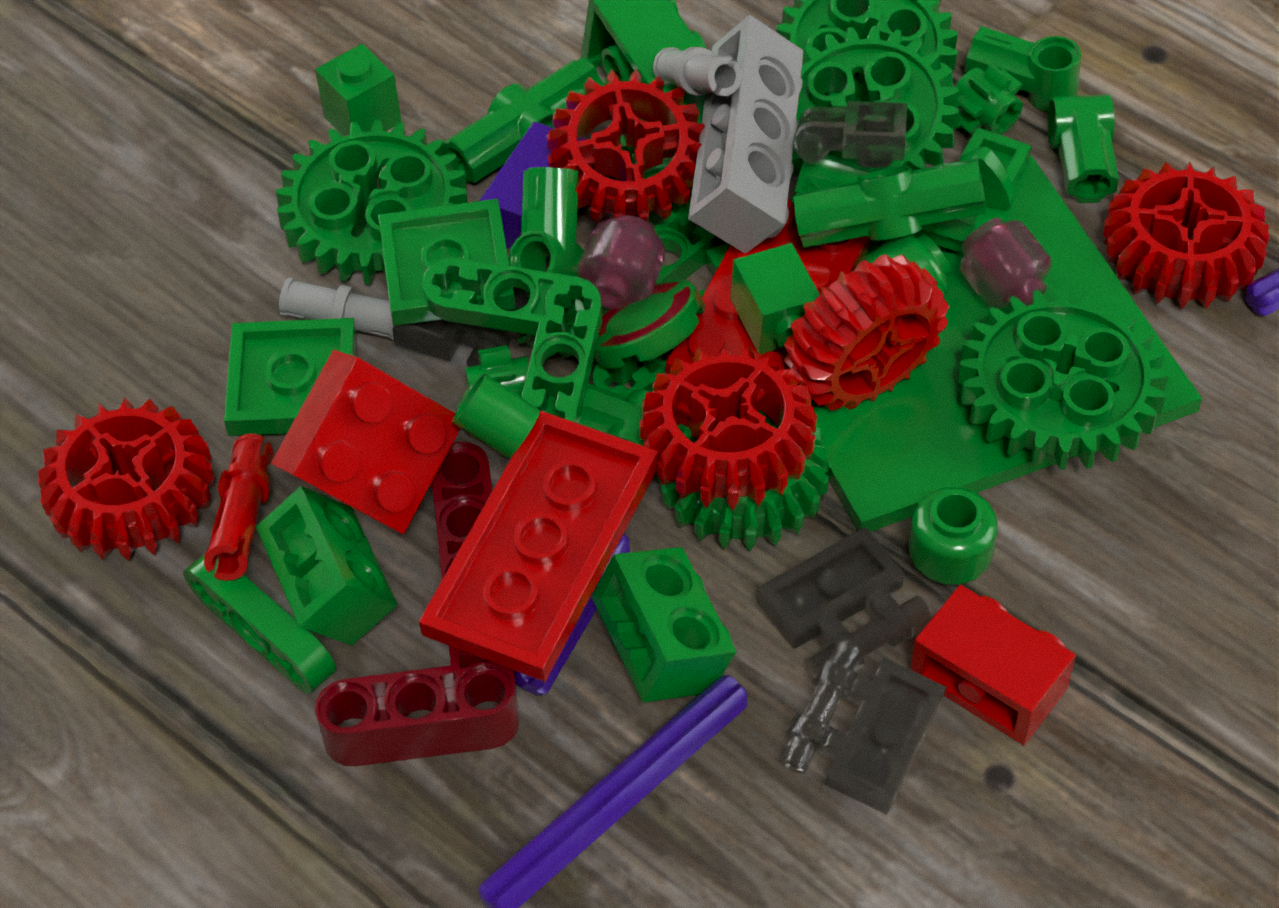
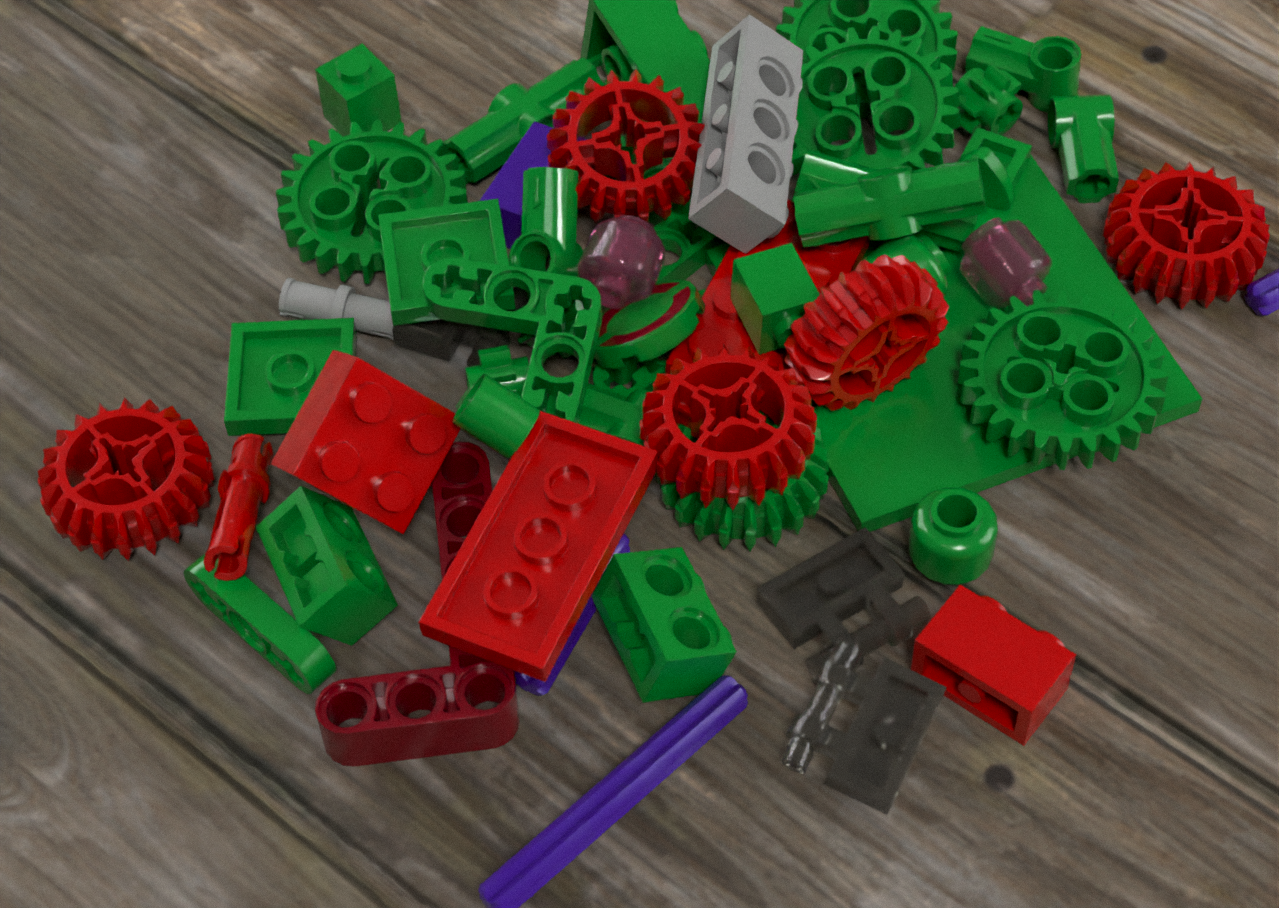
(698, 71): light grey pin -> none
(863, 131): clear smoke plate -> none

